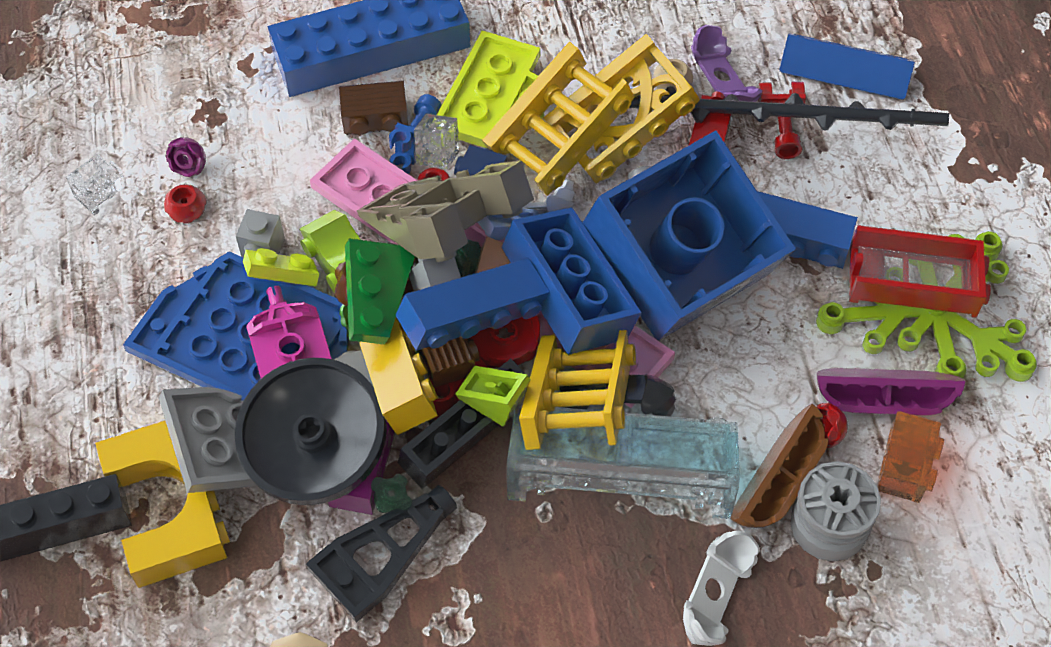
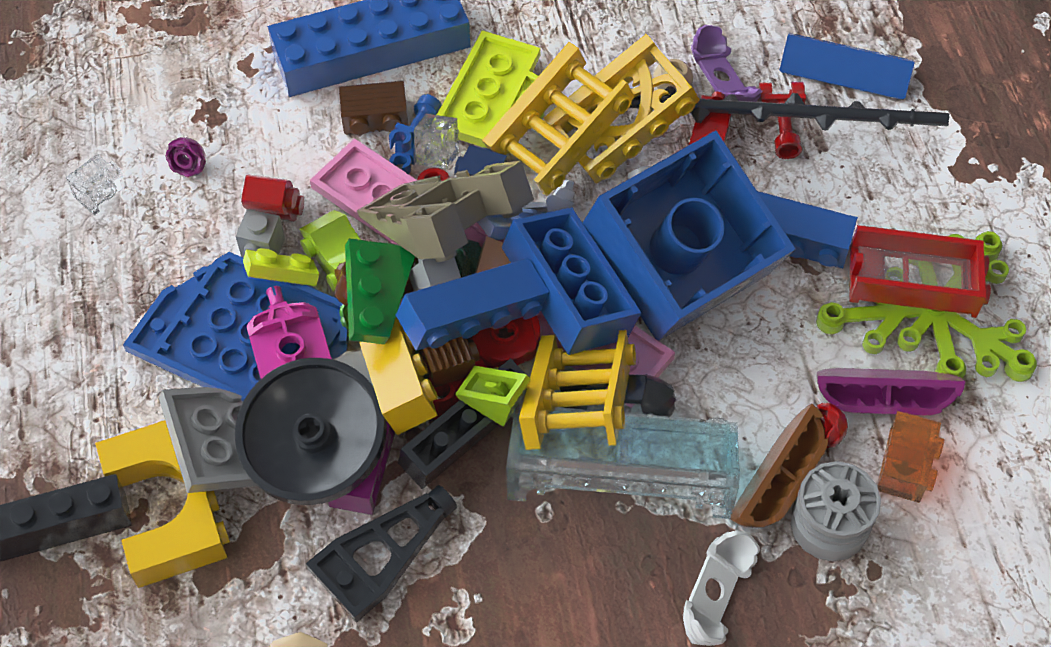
(188, 211): red plate -> none
(272, 197): none -> red brick
(386, 503): clear green plate -> none

